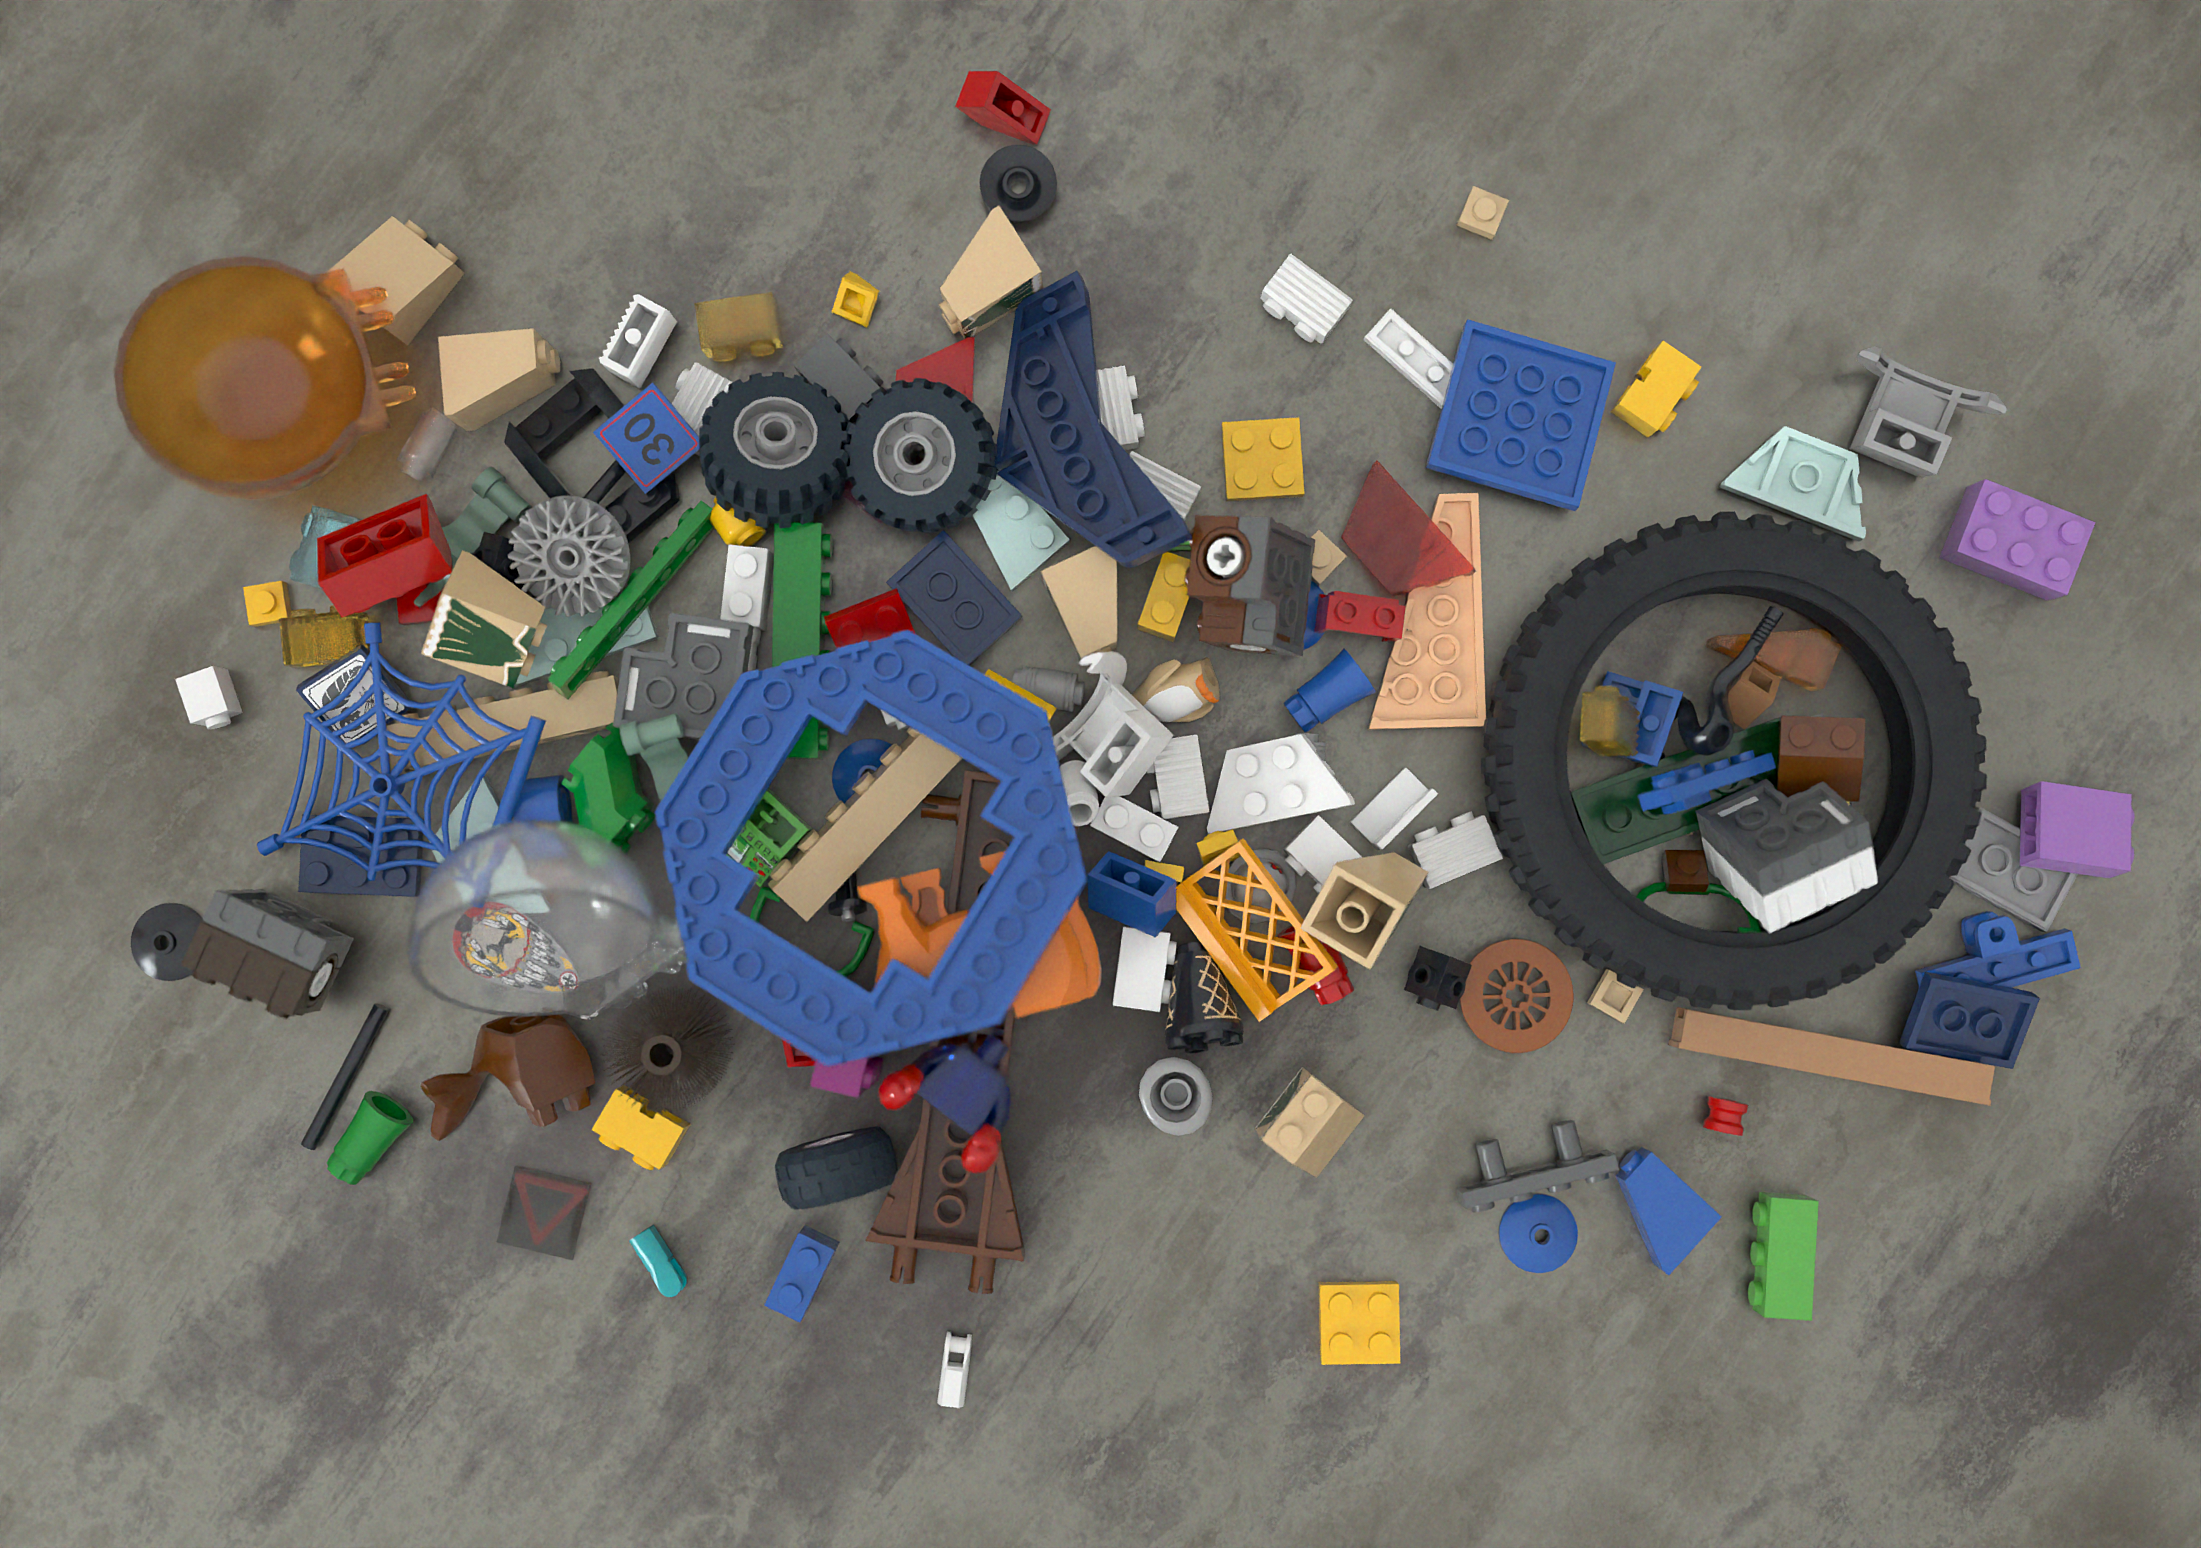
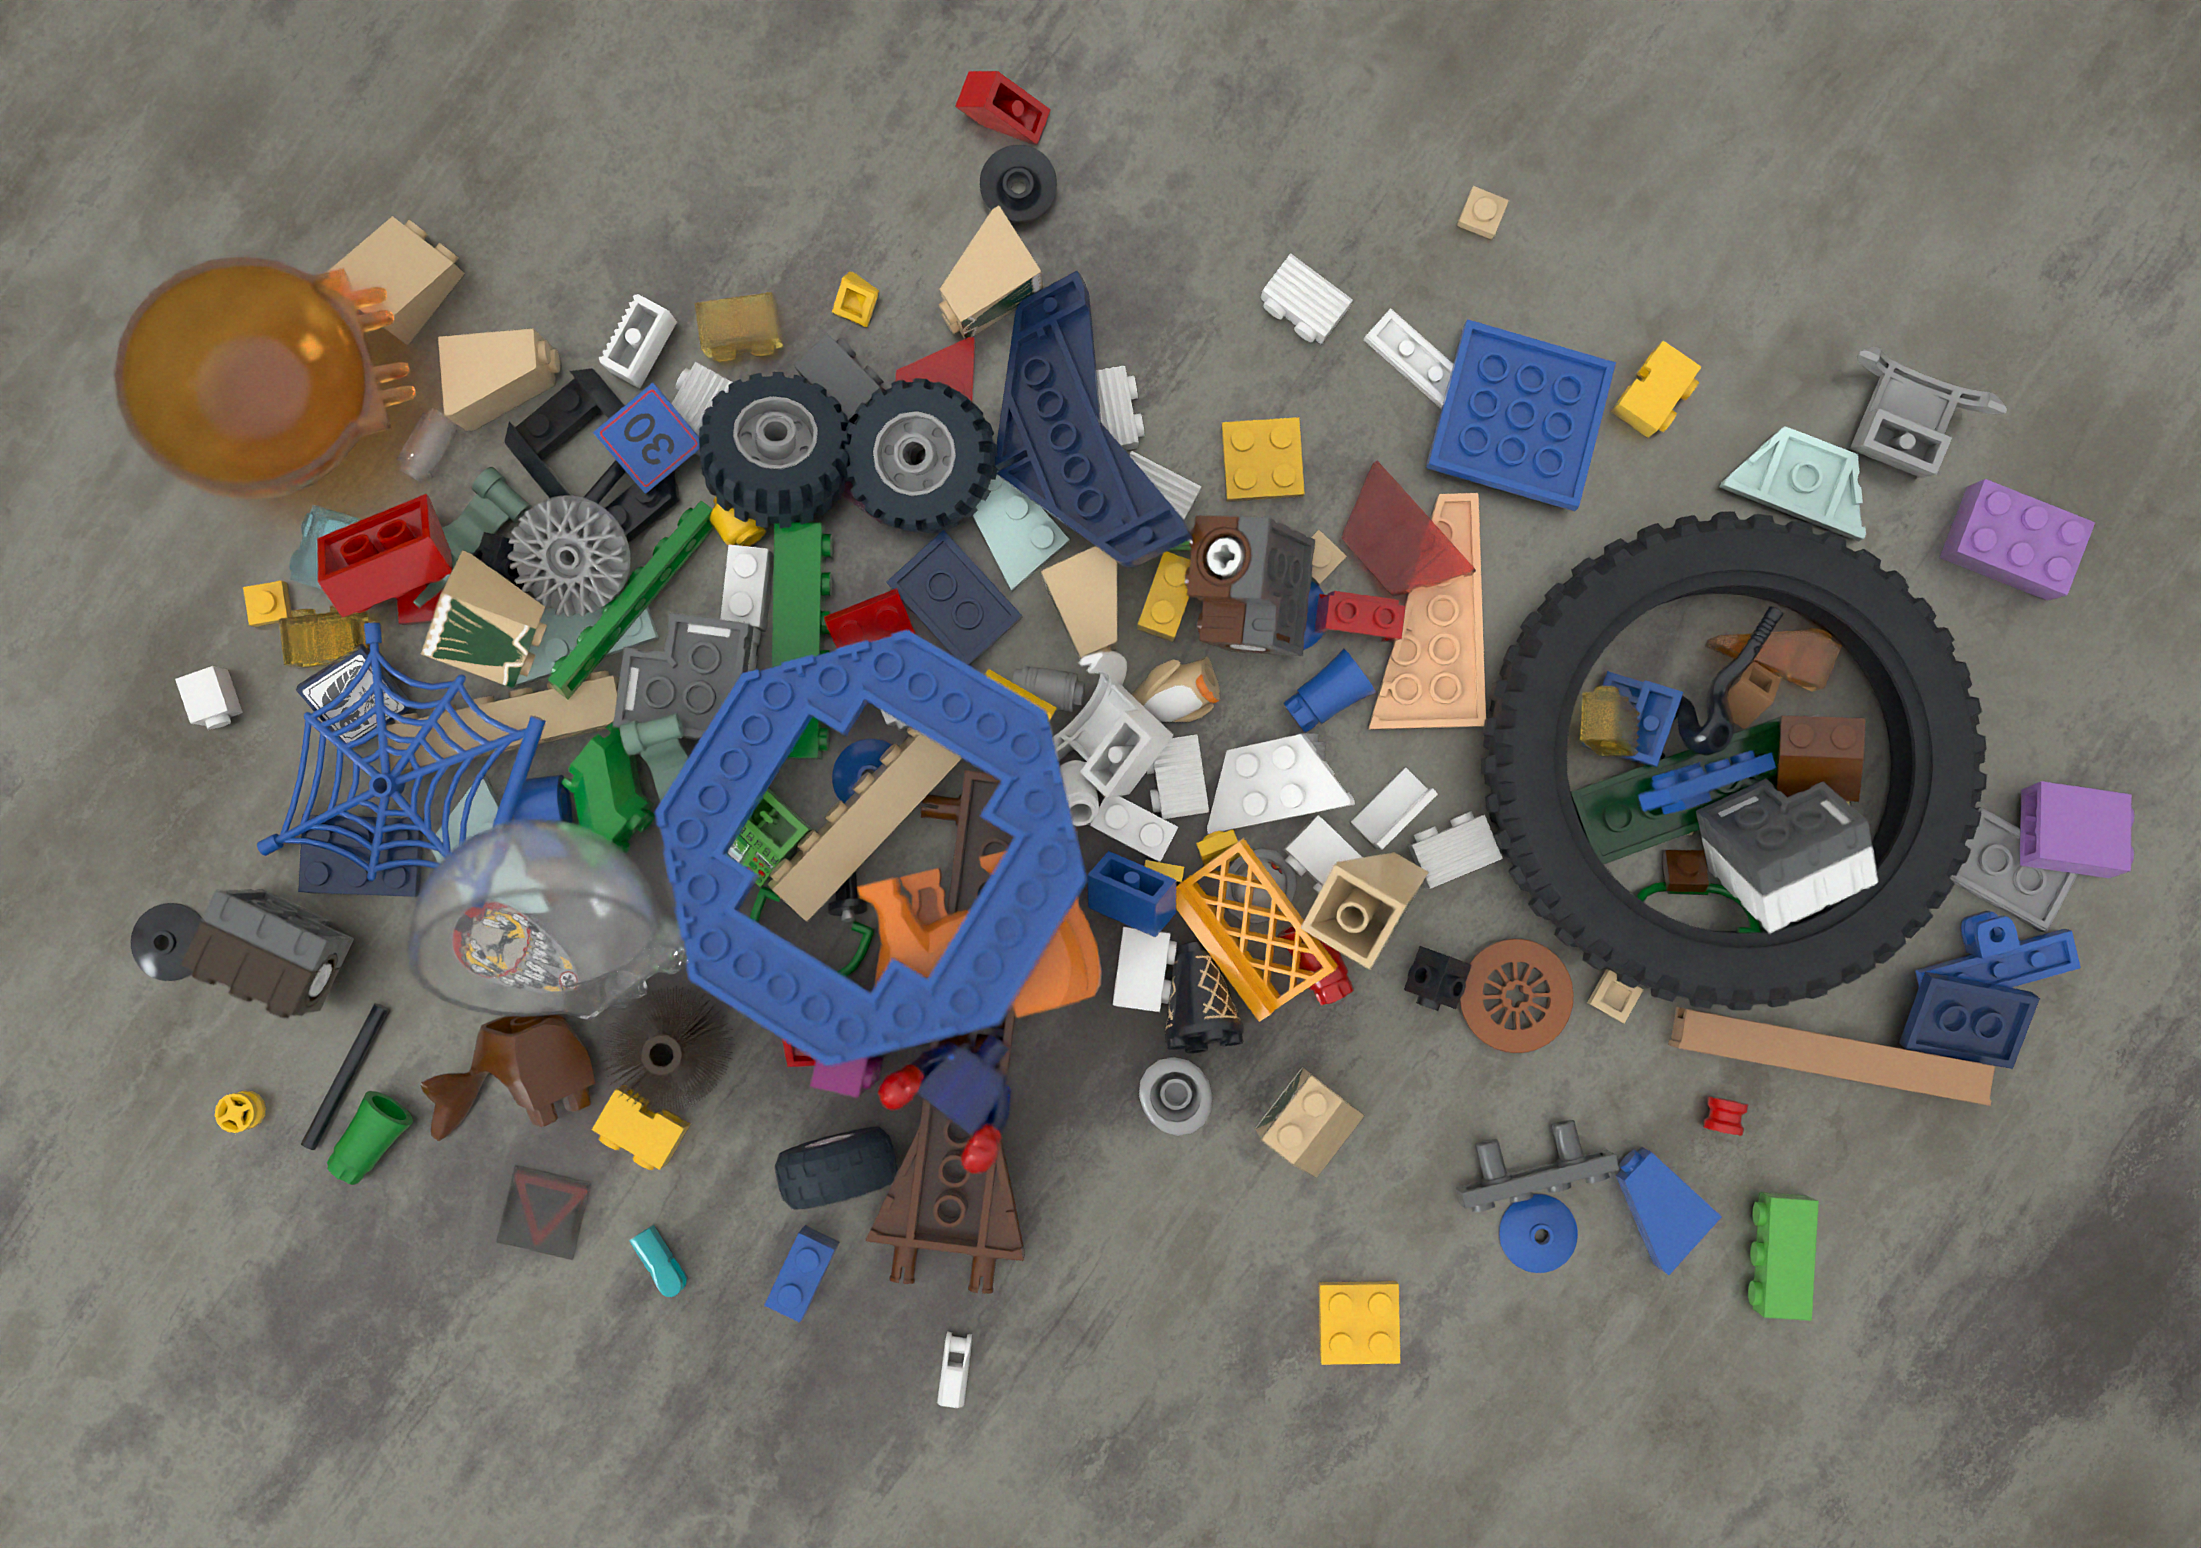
(230, 1113): none -> yellow wheel

